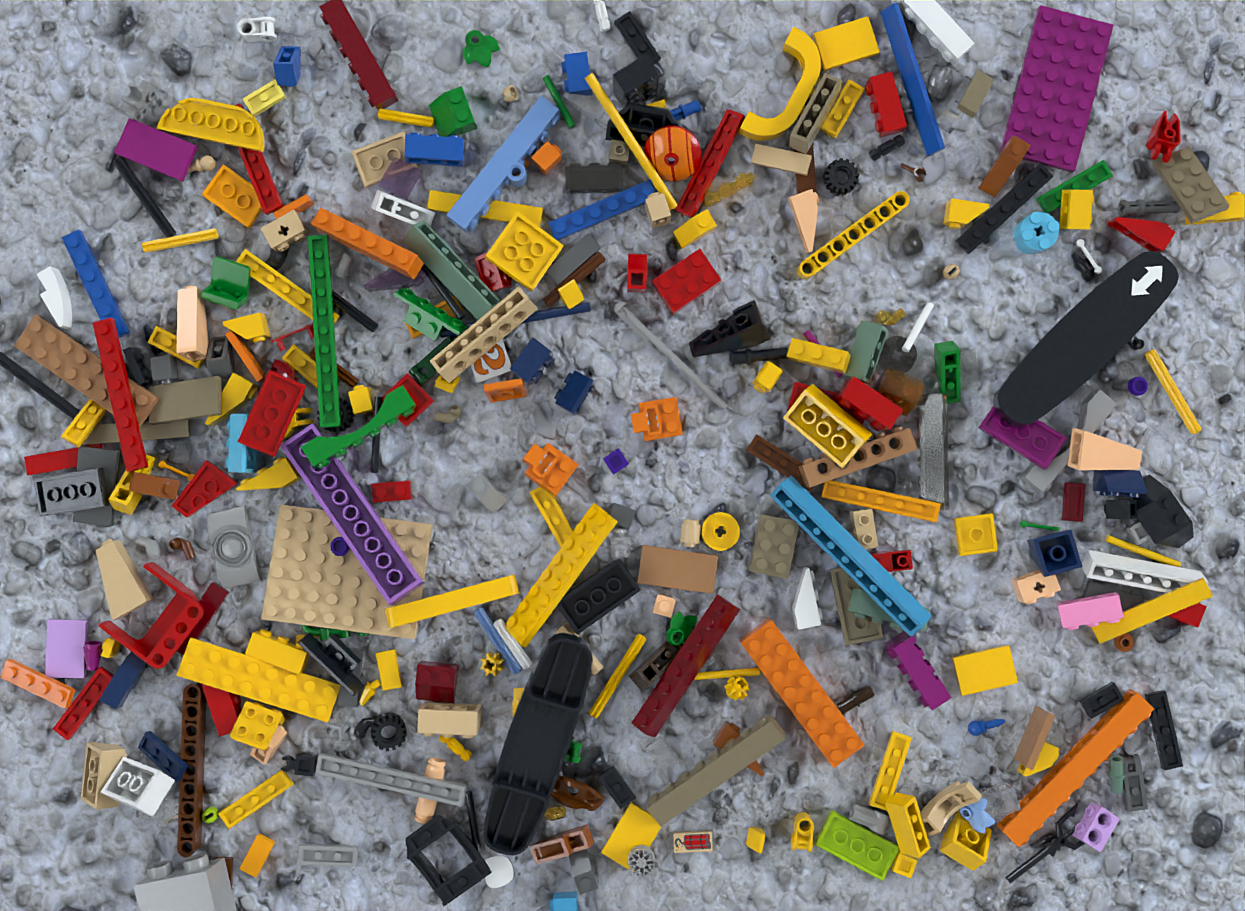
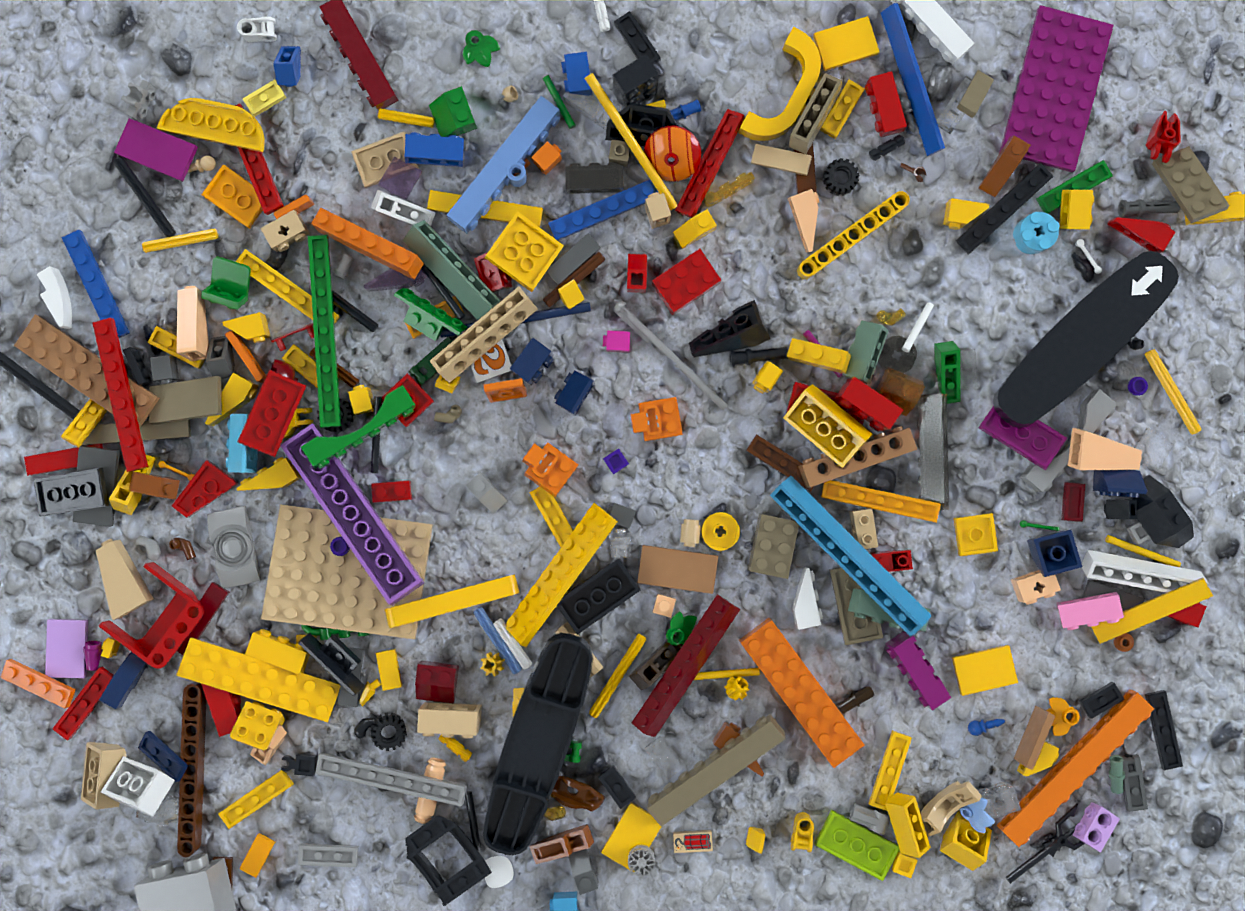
(214, 810): lime hinge -> none
(617, 341): none -> dark pink brick
(948, 268): tan hinge -> none
(1060, 709): none -> light orange plate

